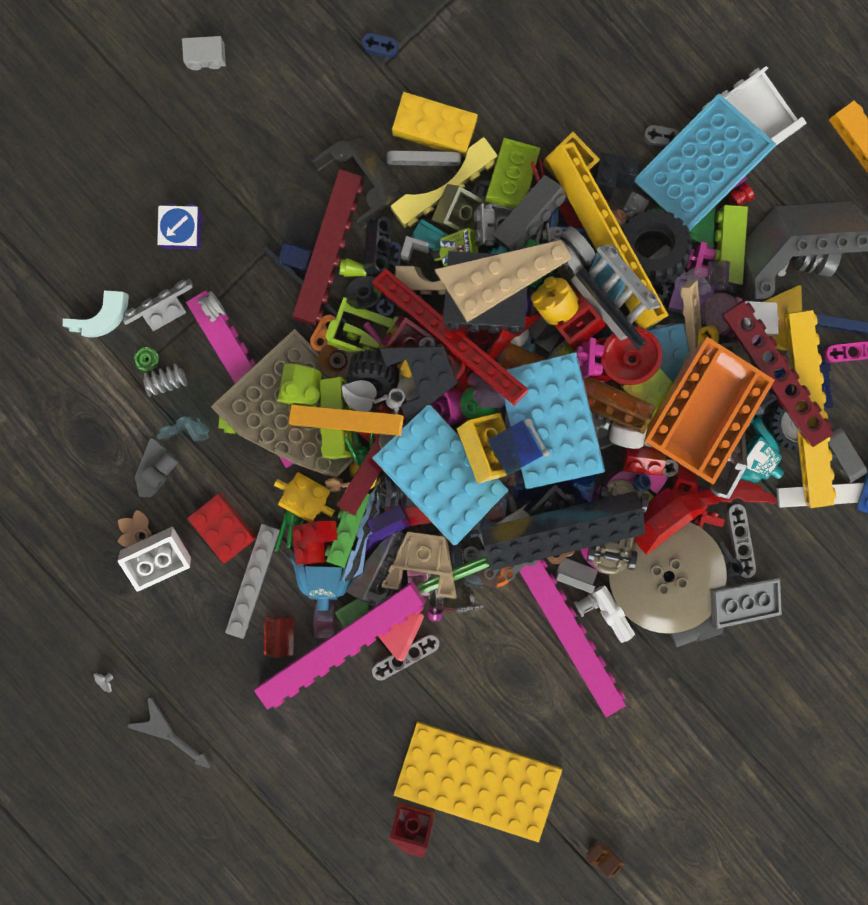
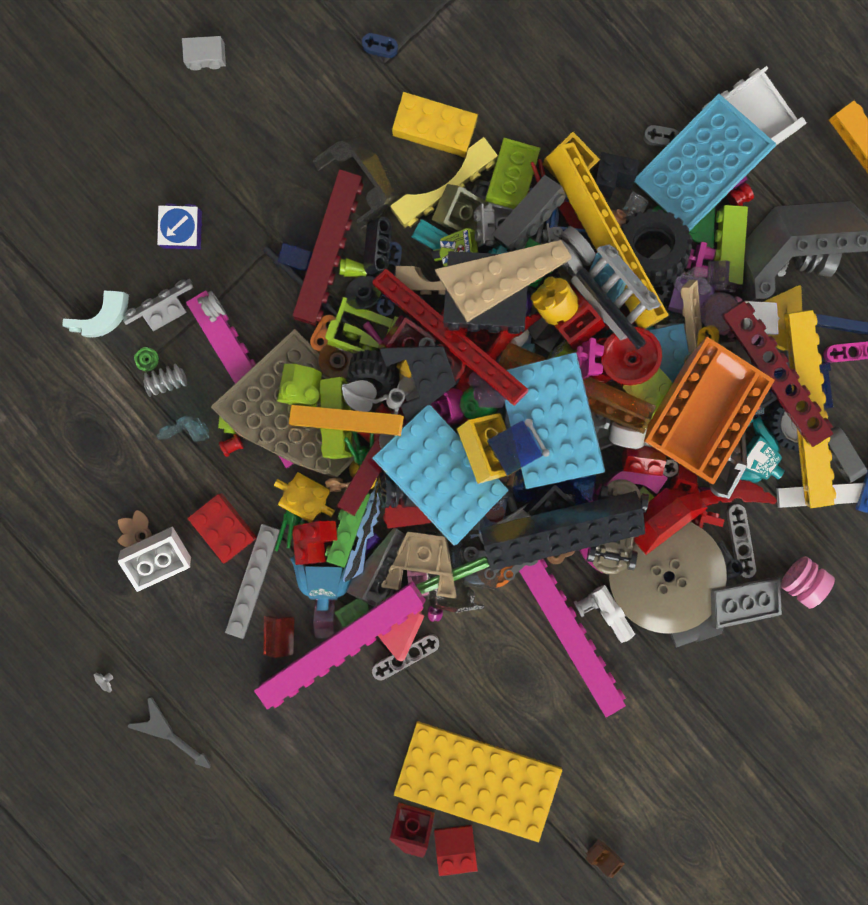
(154, 468): dark grey panel -> none
(231, 445): none -> red bush
(387, 524): dark purple panel -> none
(410, 245): light grey panel -> none
(424, 158): light grey beam -> none
(455, 850): none -> red slope
(576, 575): light grey panel -> none
(641, 482): dark blue plate -> none
(807, 582): none -> bright pink wheel

